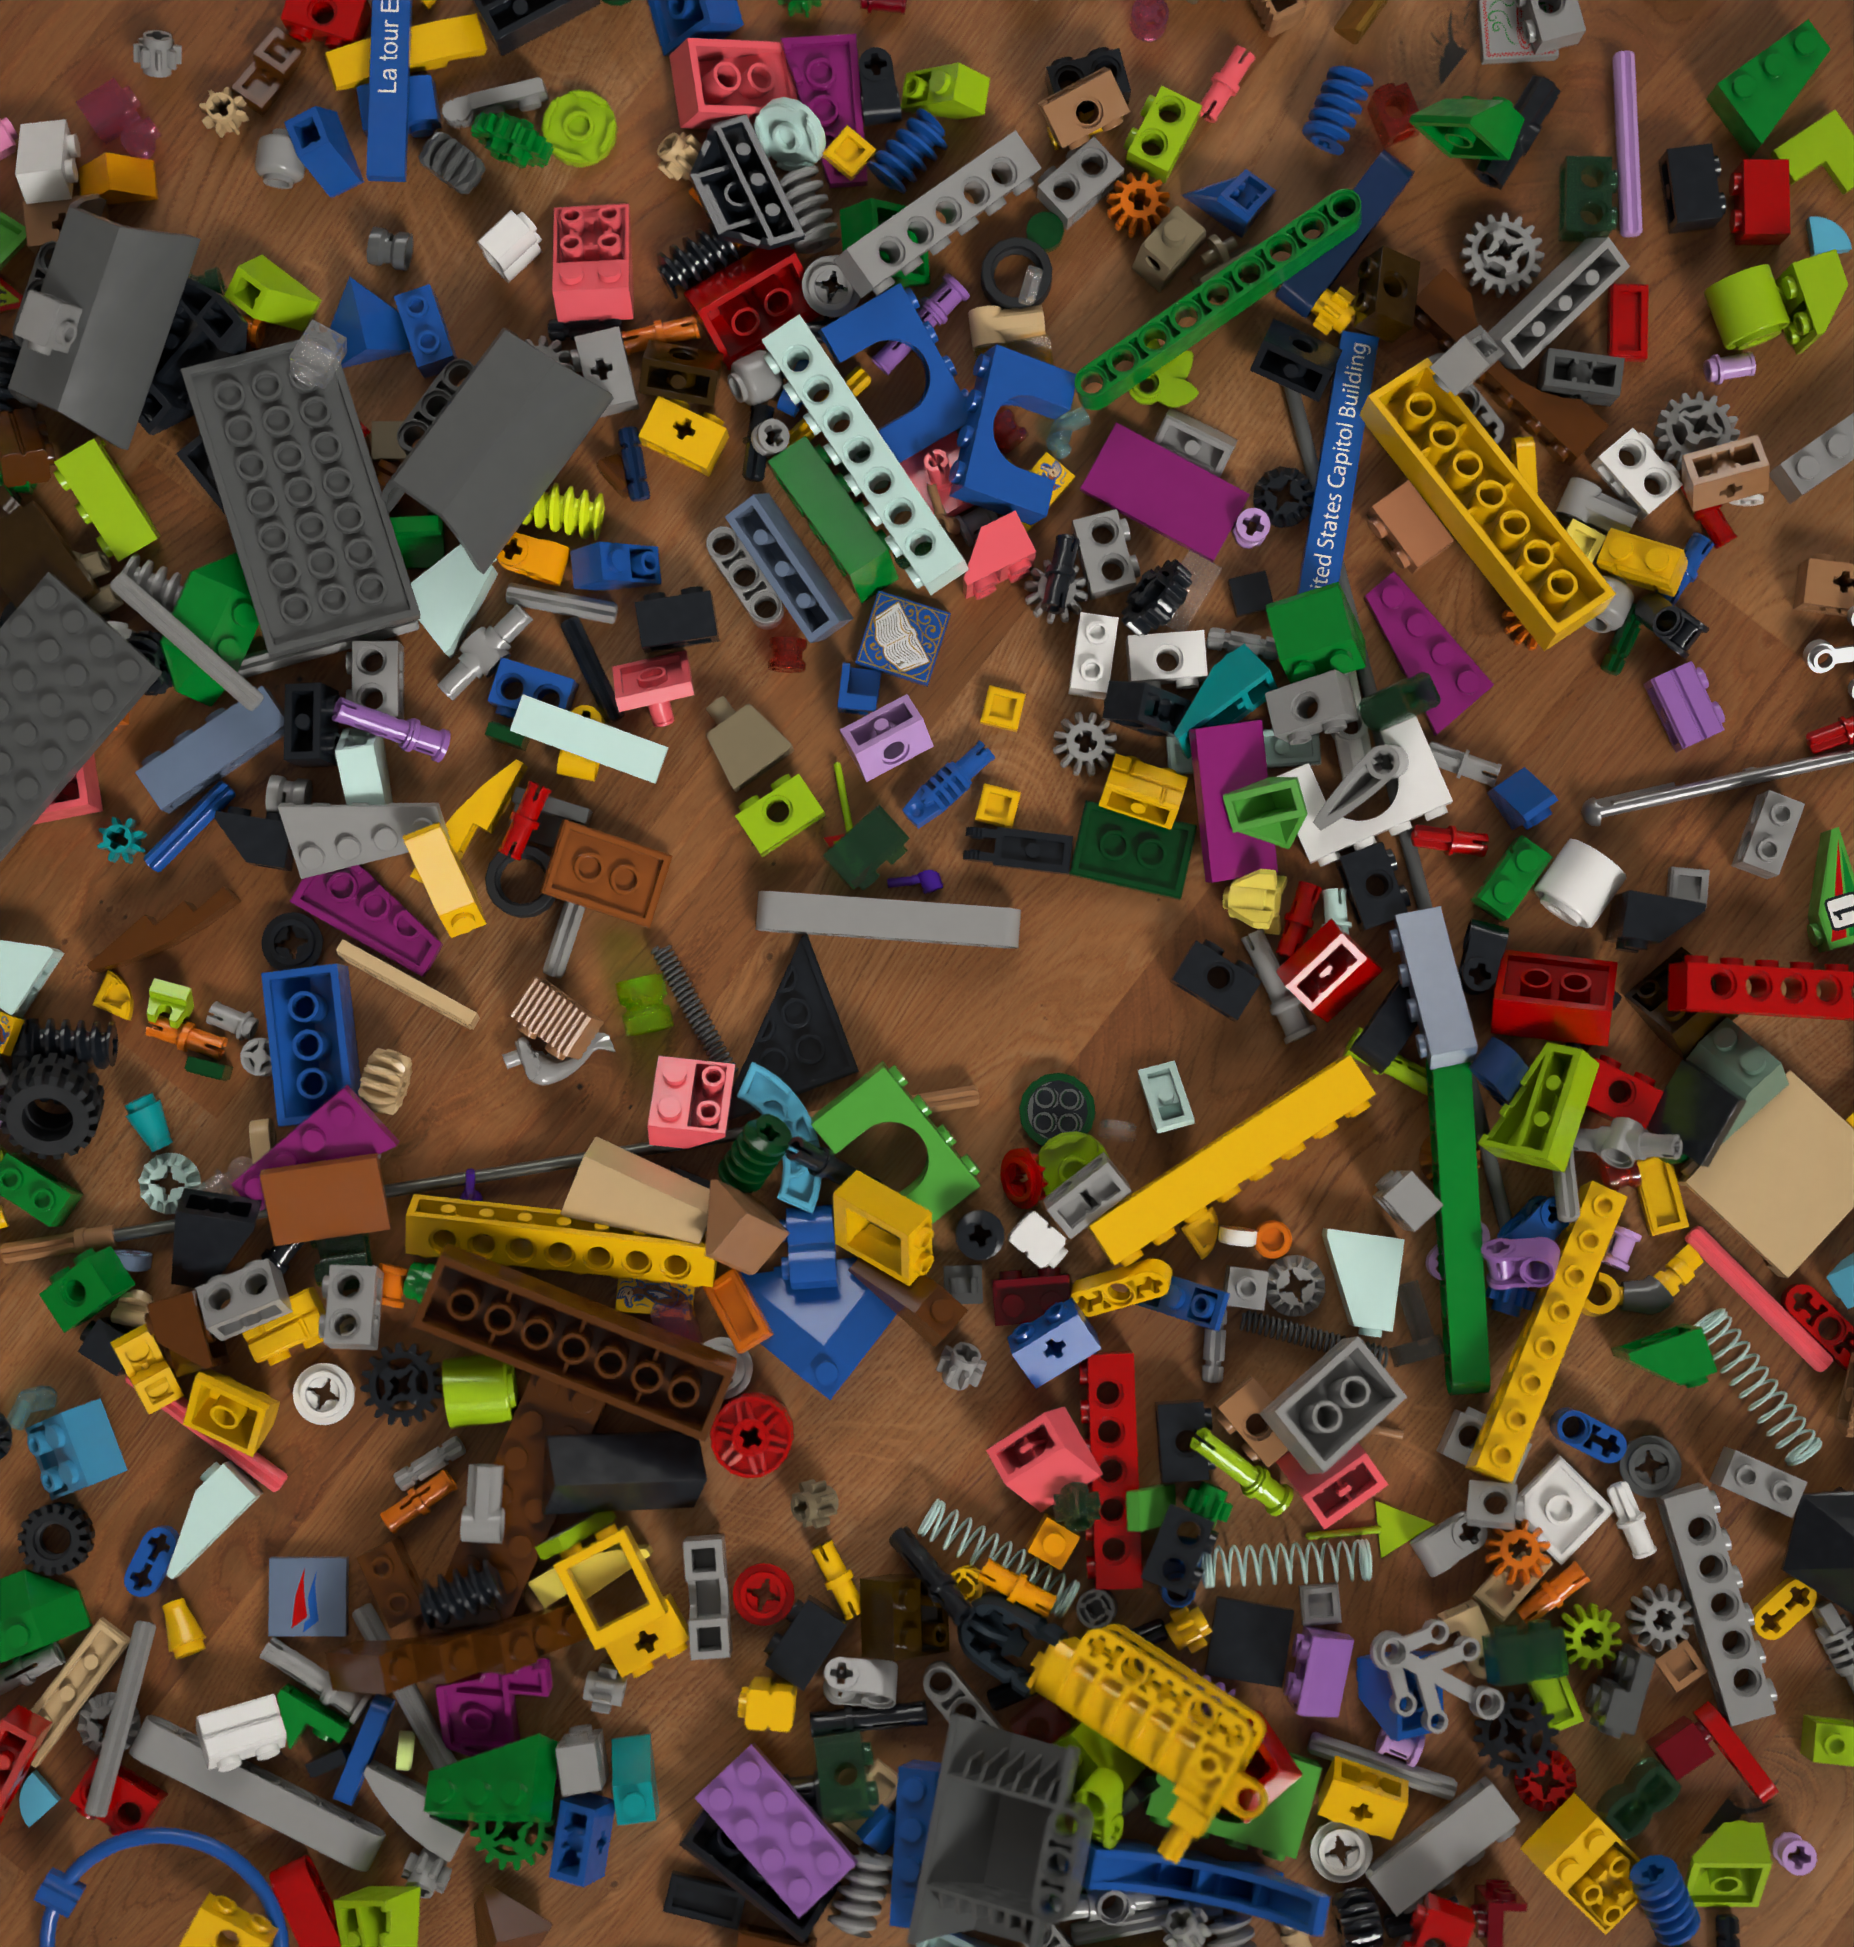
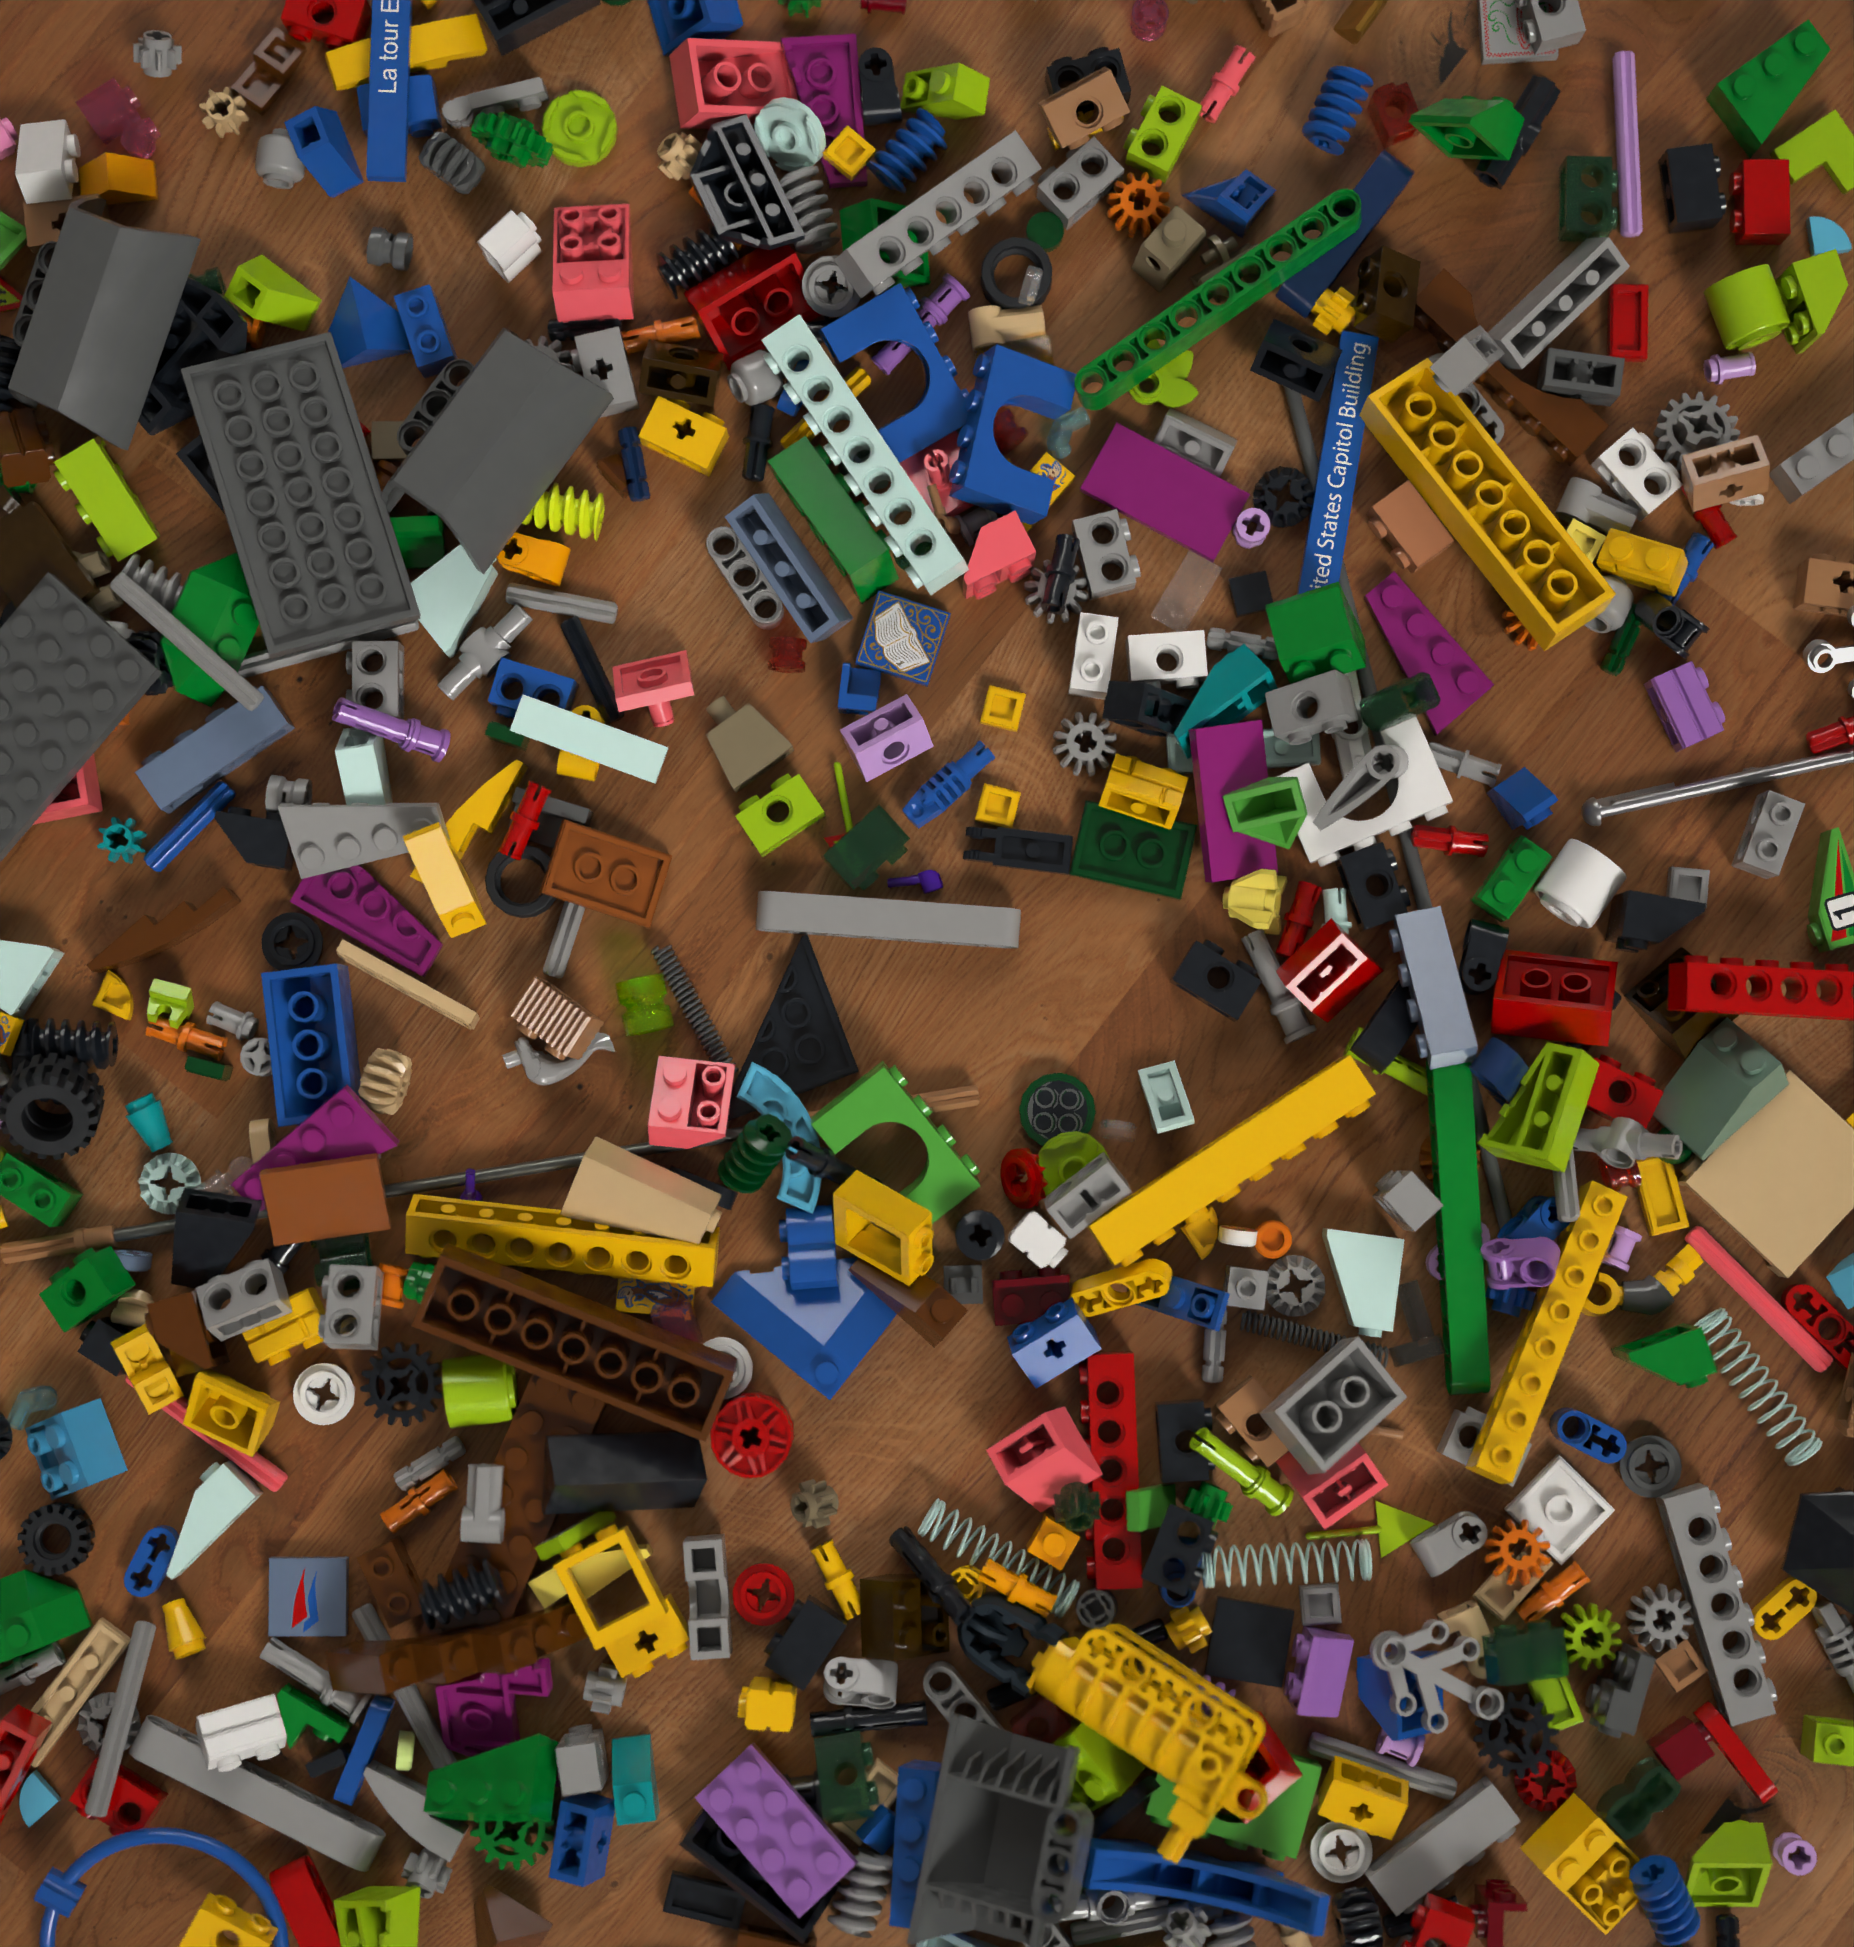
(48, 323): light grey brick -> none
(309, 726): black brick -> none
(317, 355): clear brick -> none
(615, 566): blue slope -> none
(677, 620): black brick -> none
(738, 1311): orange tile -> none
(740, 1229): medium nougat slope -> none
(780, 439): light grey bush -> none
(961, 1366): light grey gear -> none
(1103, 1796): lime piece -> none
(1156, 597): black gear -> none
(1478, 1495): light grey brick -> none
(1498, 239): light grey gear -> none
(1524, 459): yellow beam -> none
(1631, 1520): white axle -> none
(1697, 1111): black tile -> none
(1758, 1481): light grey brick -> none

